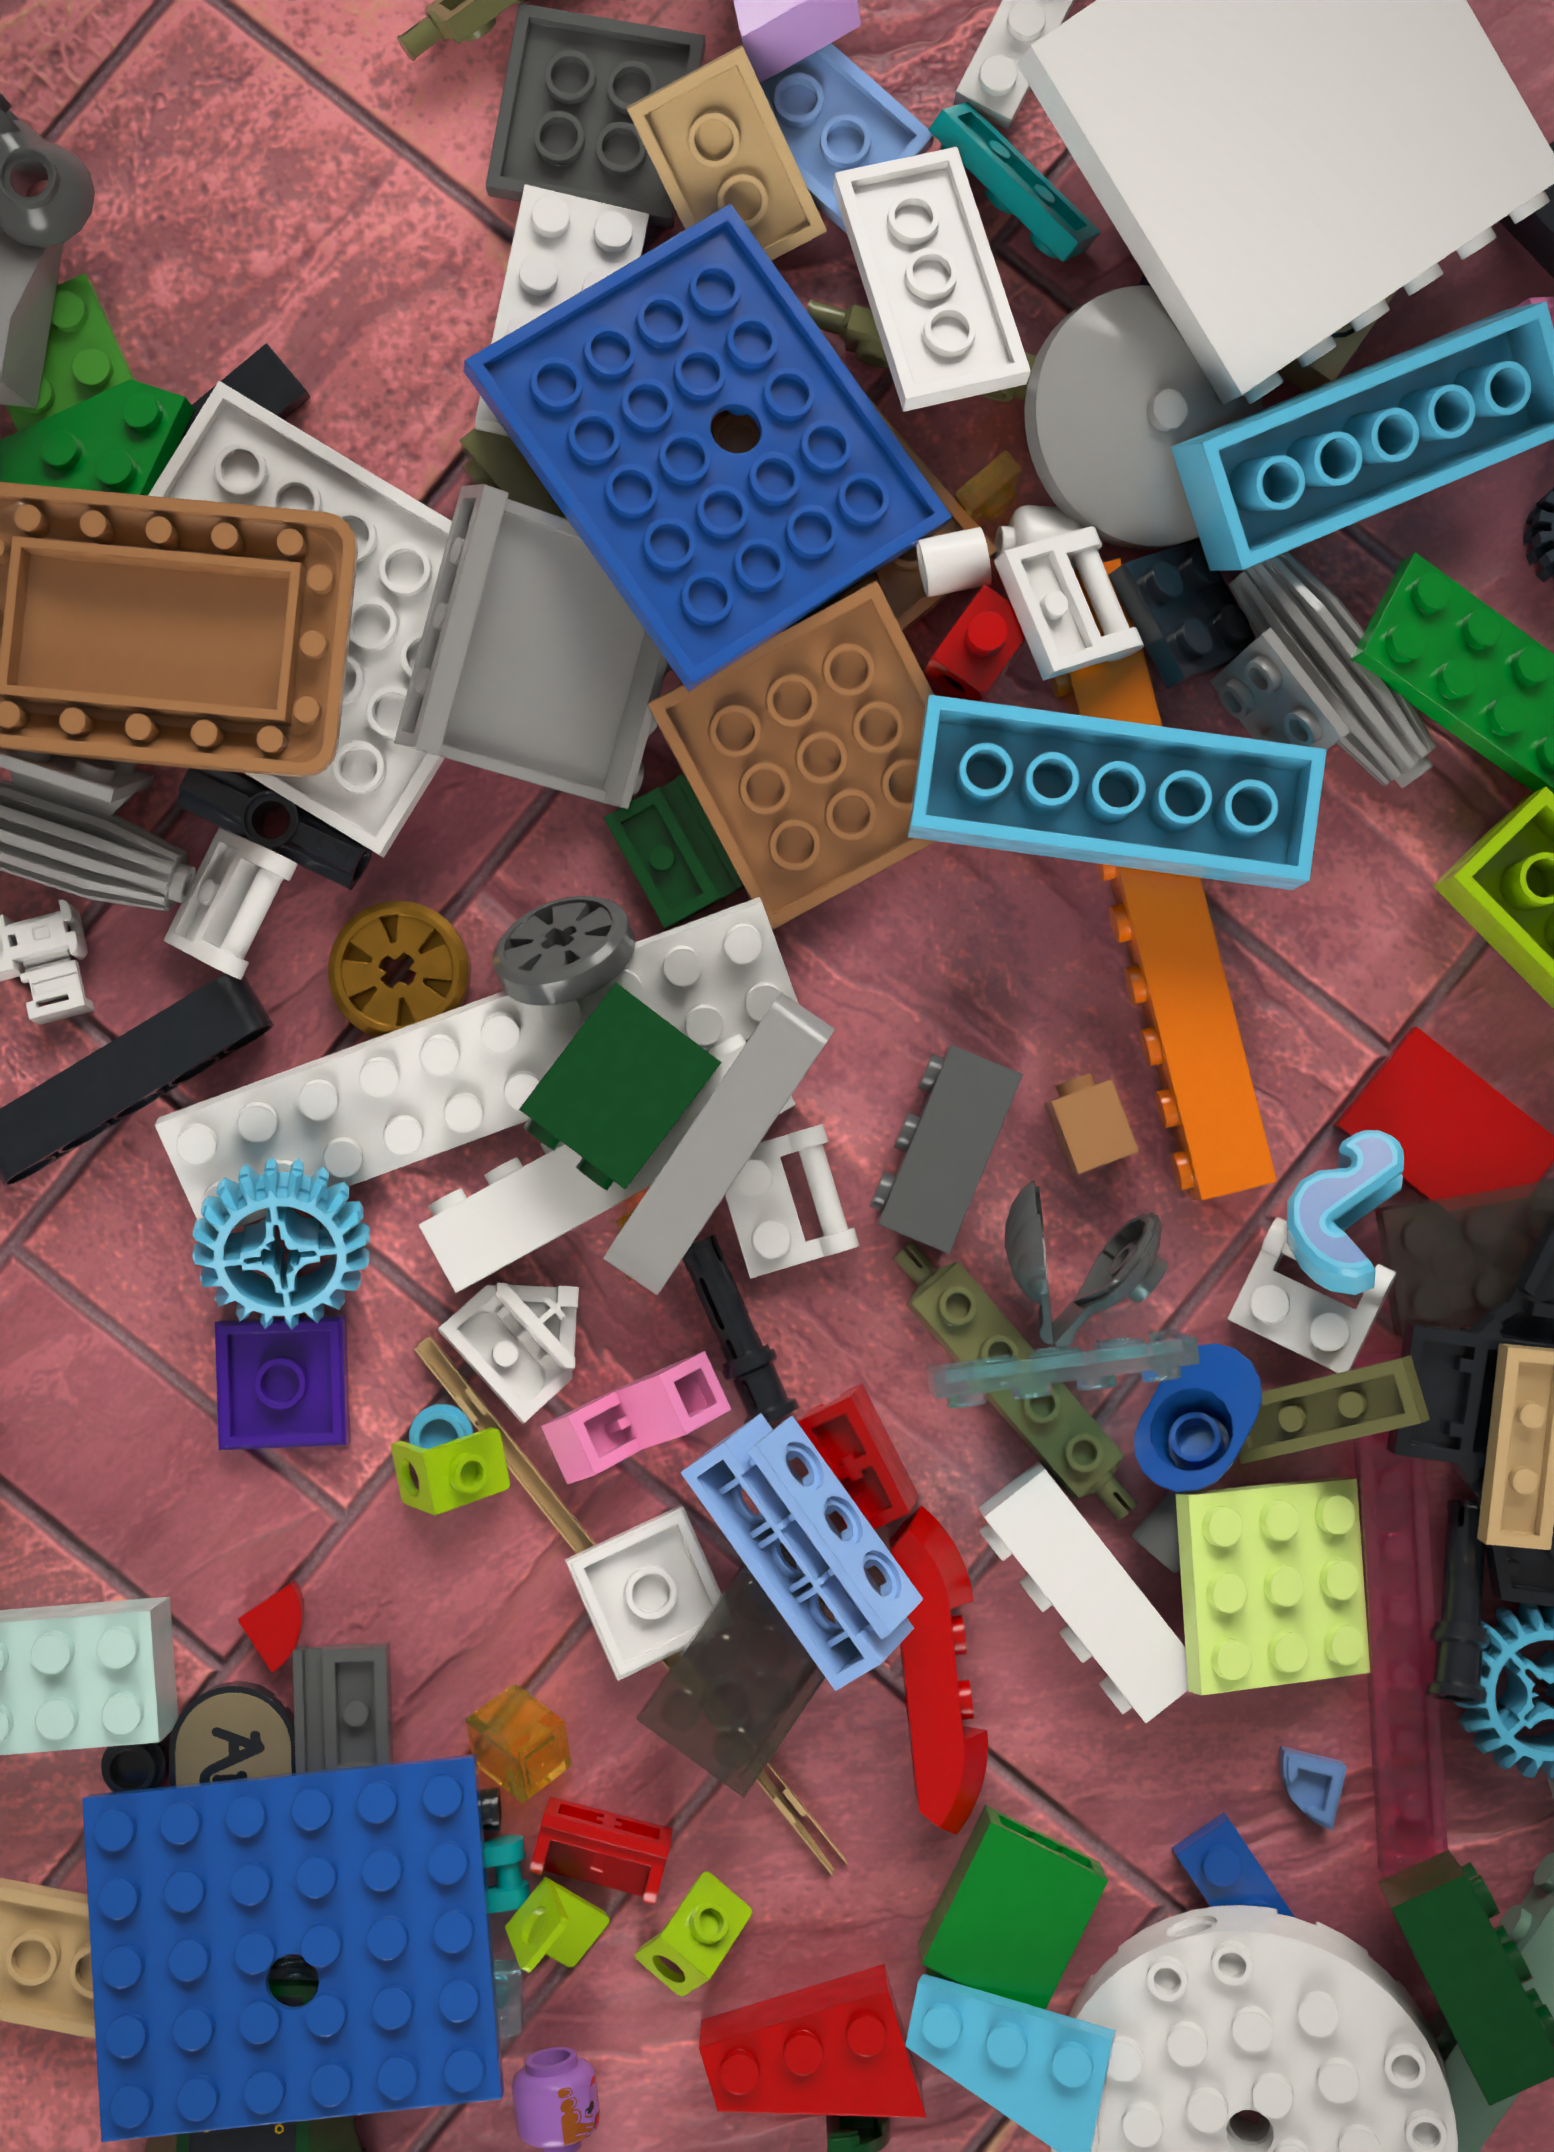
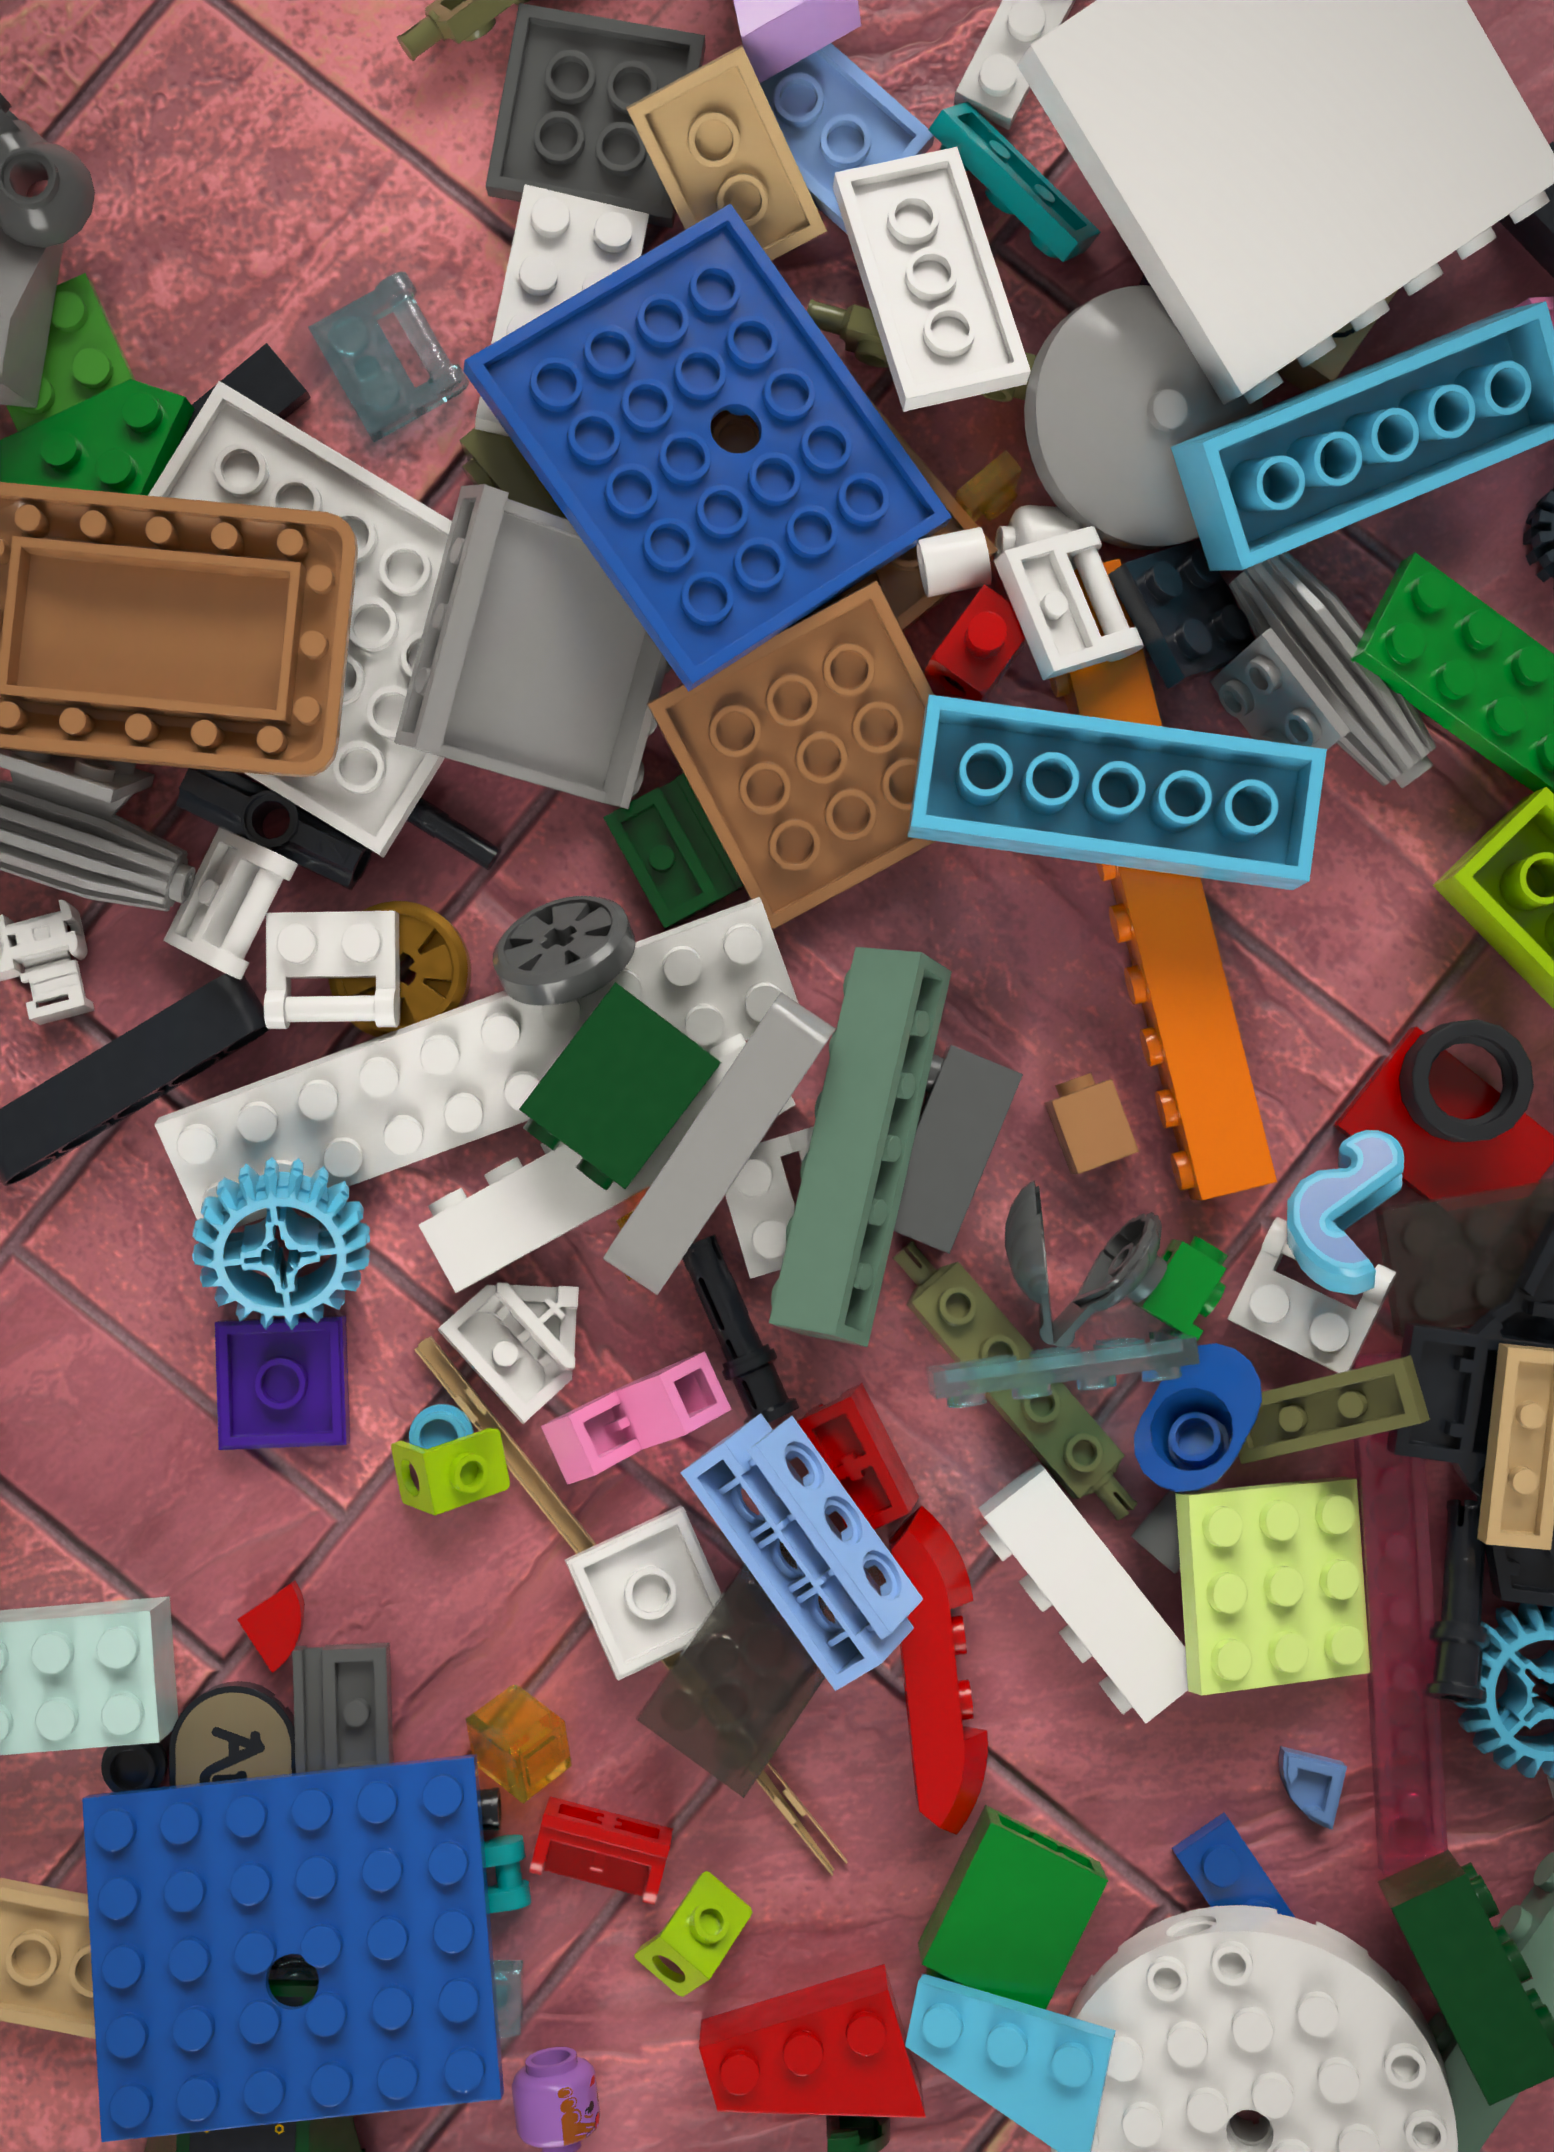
(332, 947): none -> white plate
(370, 367): none -> clear light blue plate
(454, 834): none -> black piece
(555, 1925): lime bracket -> none
(860, 1146): none -> sand green brick
(1188, 1286): none -> green brick
(1515, 1073): none -> black tyre

